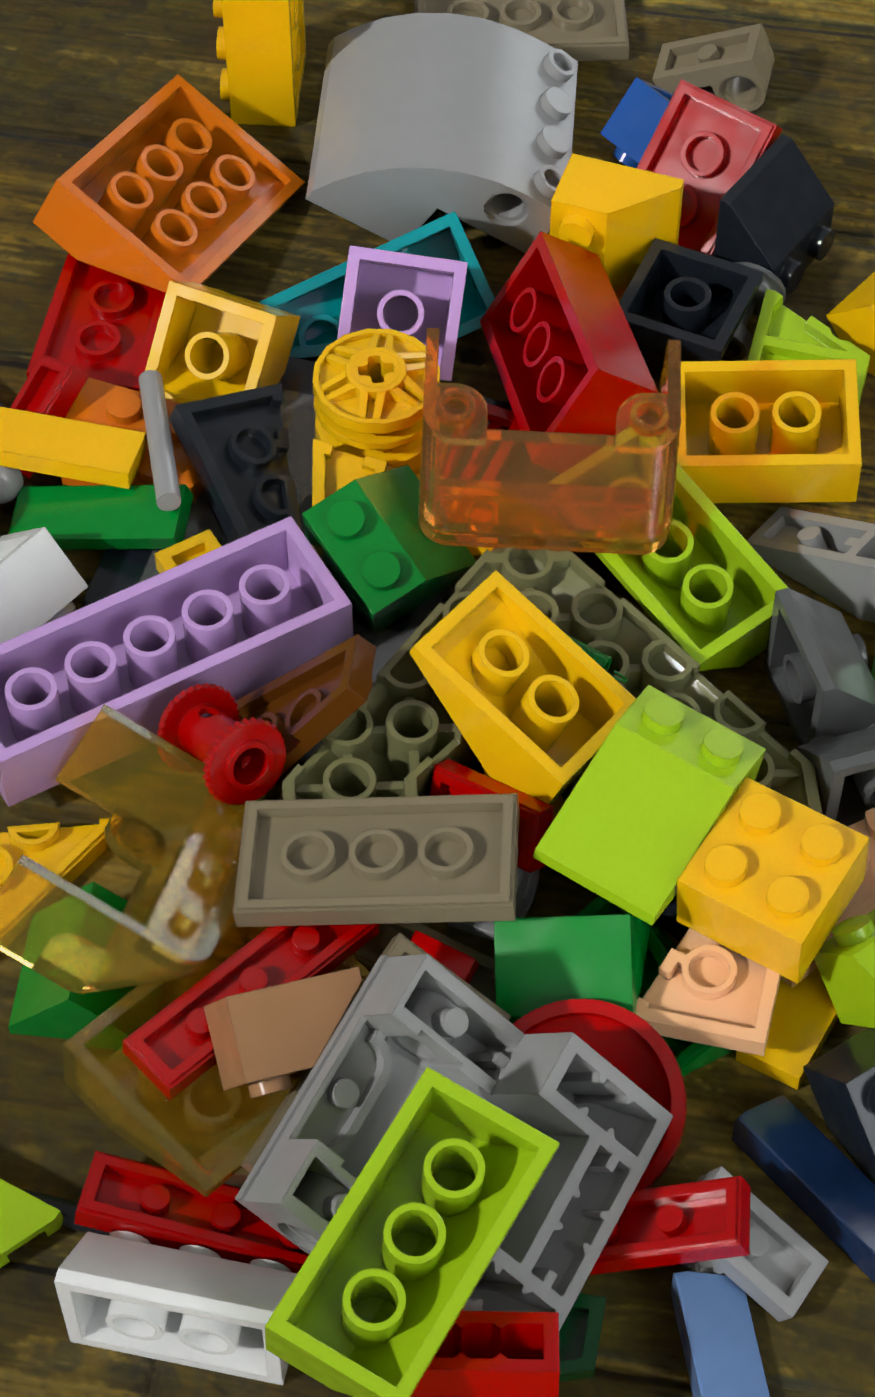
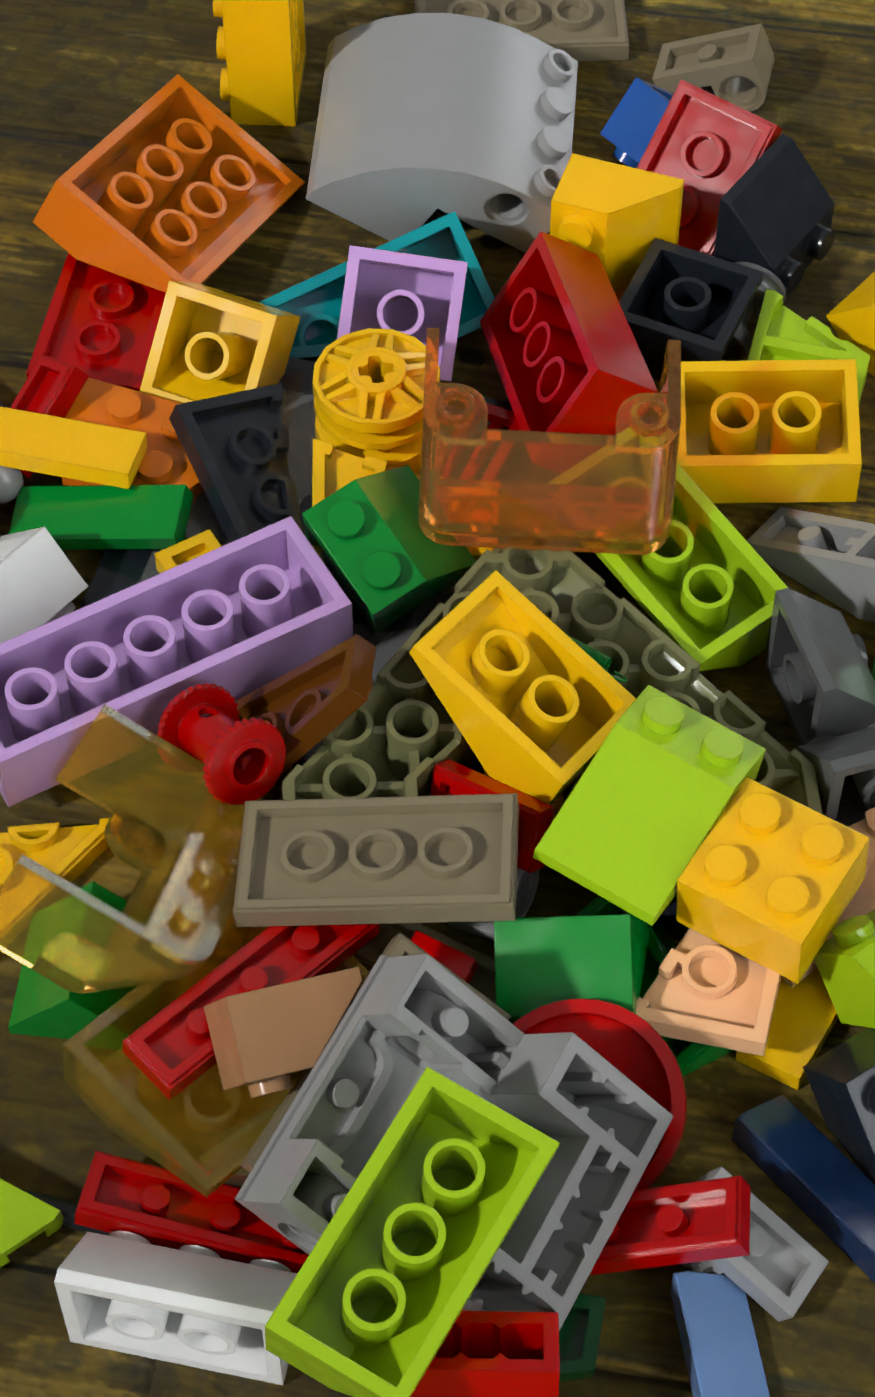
(159, 441): light grey bar -> none

